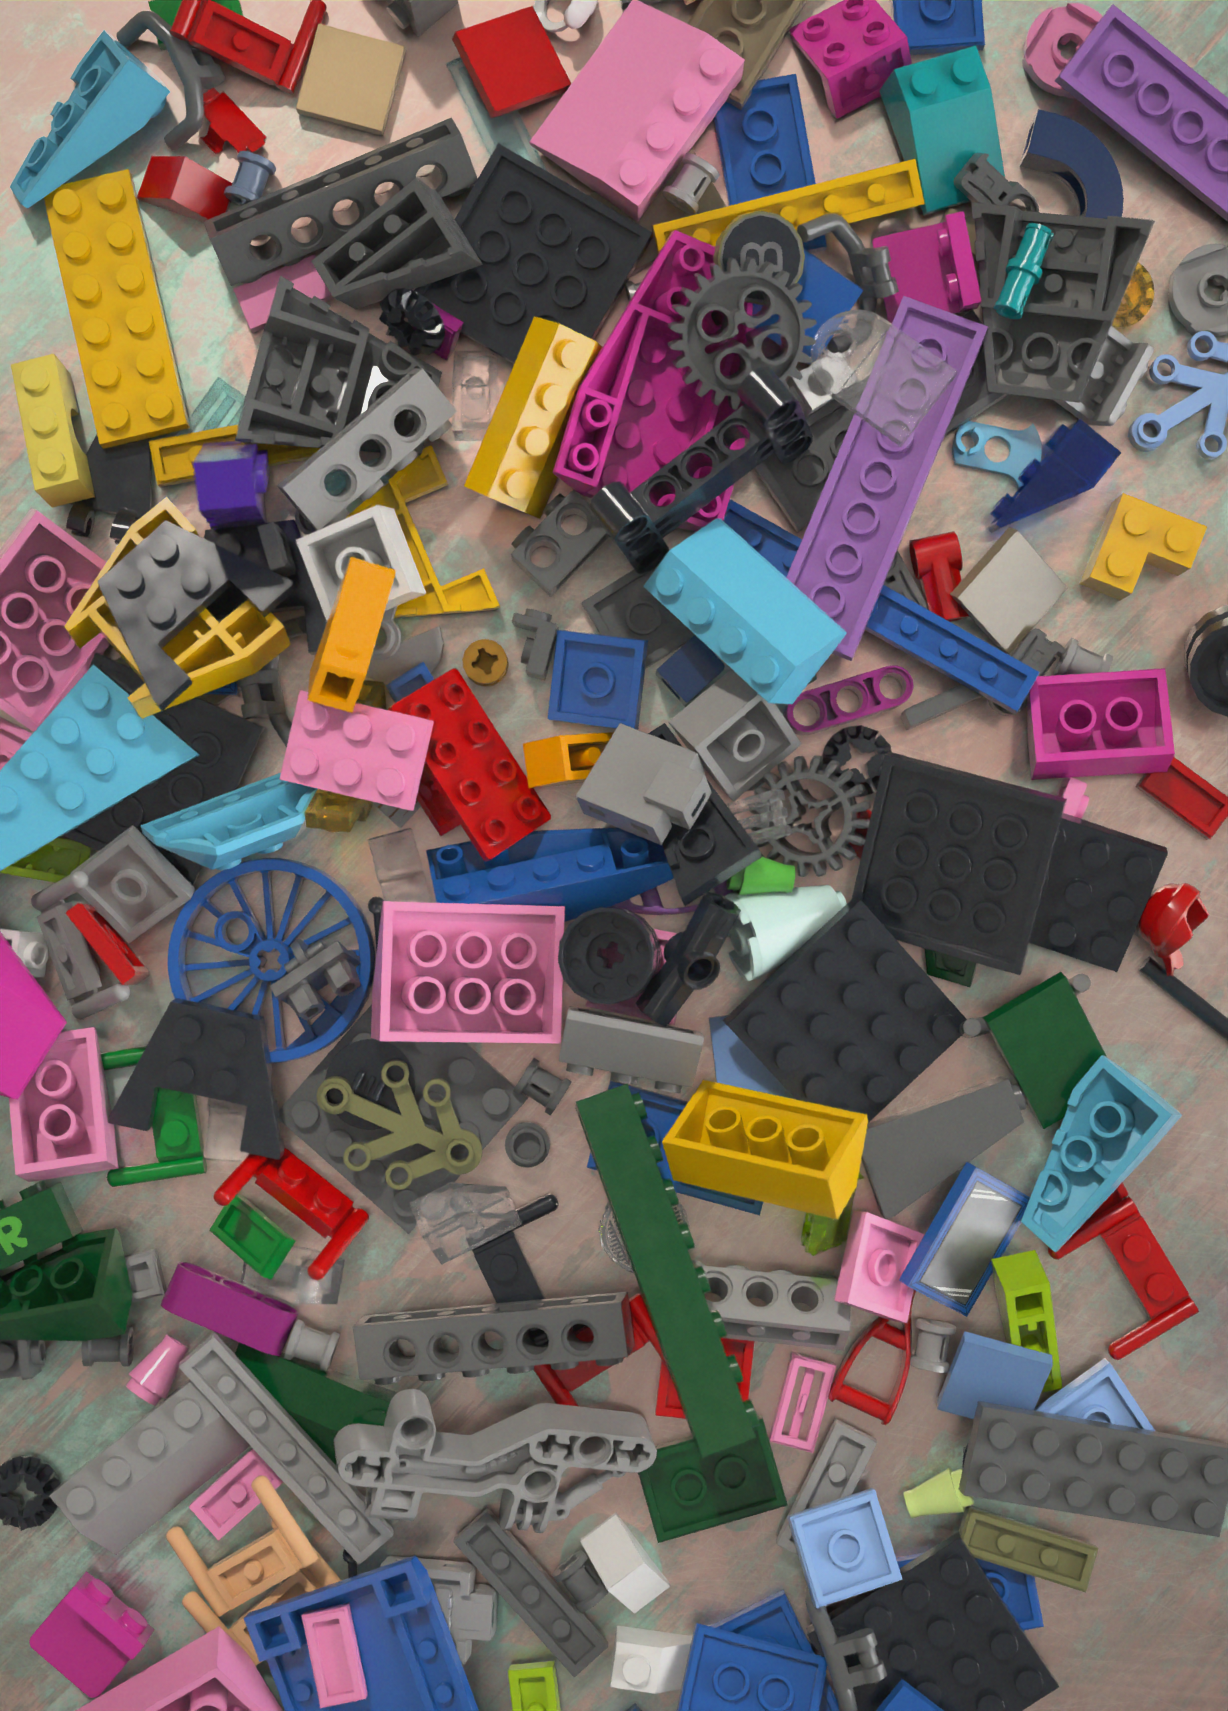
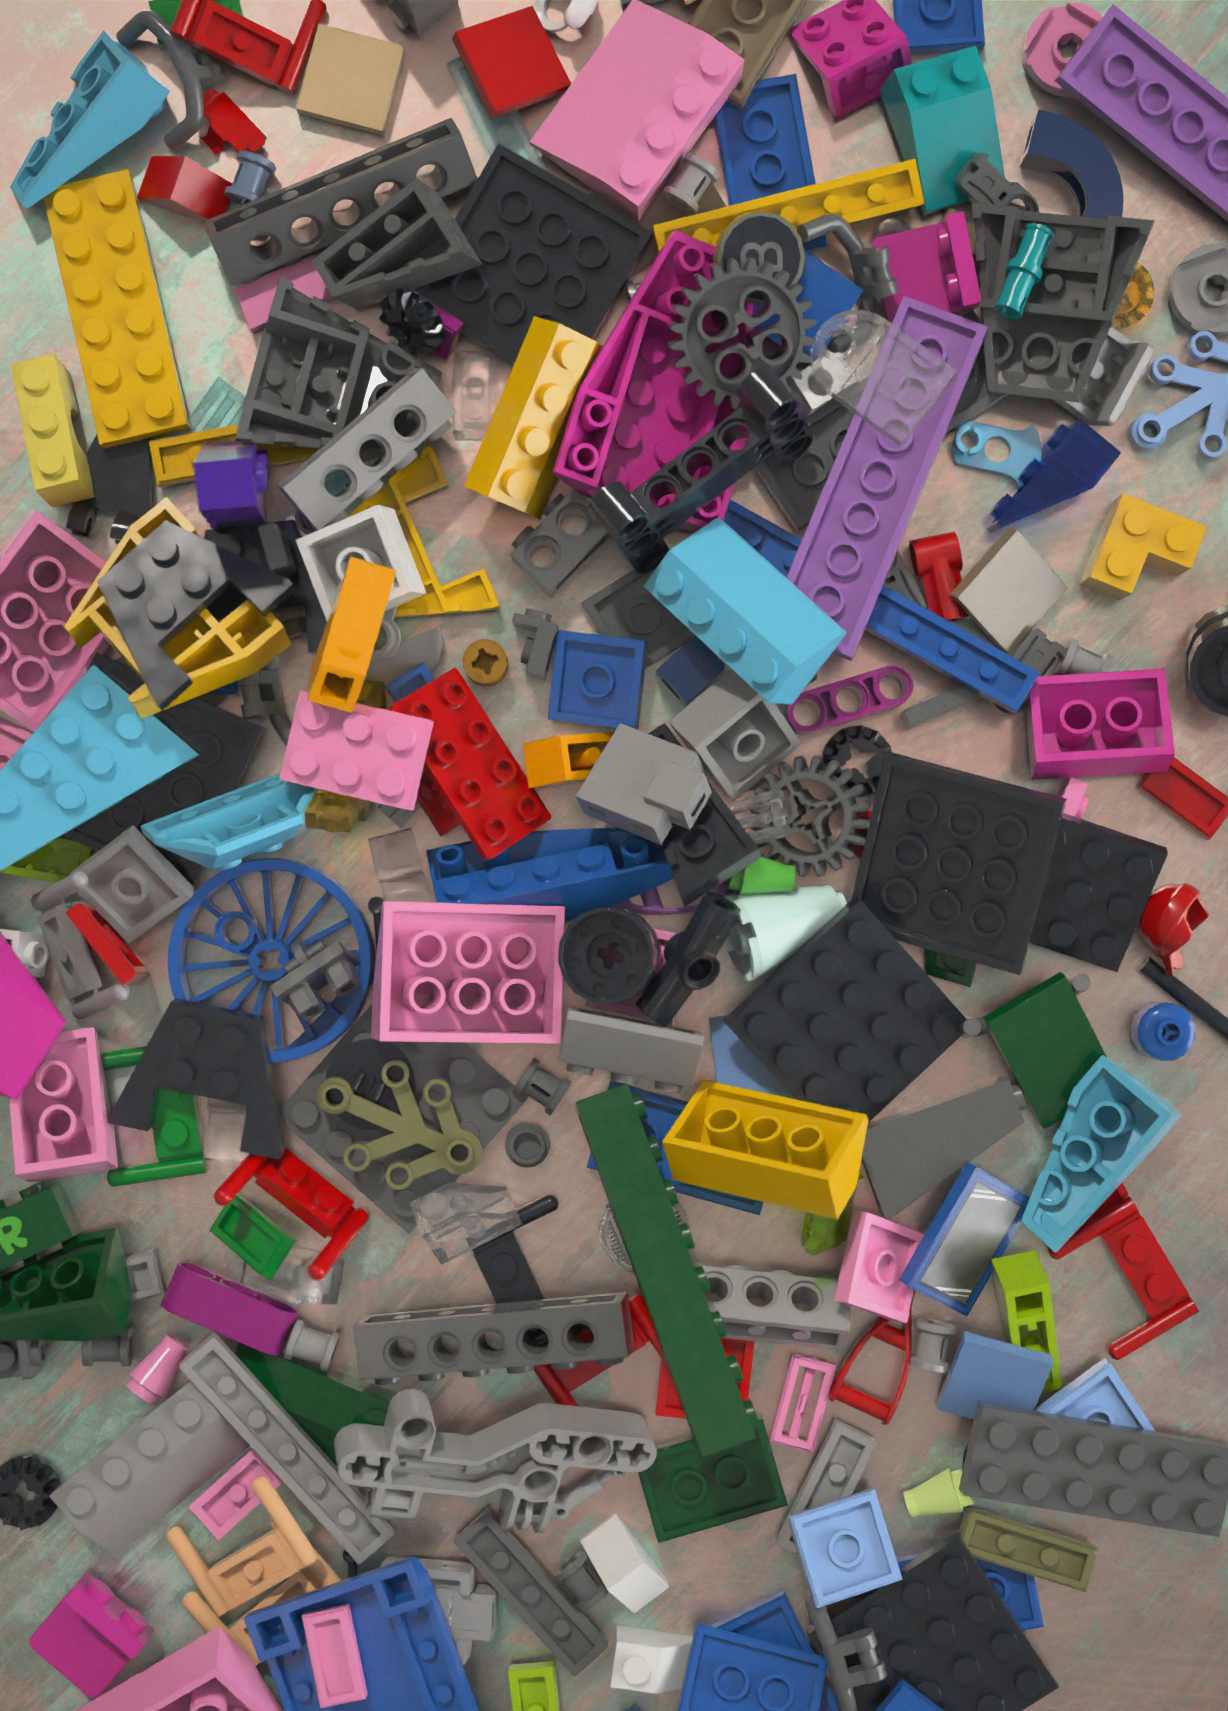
(1176, 1039): none -> blue head

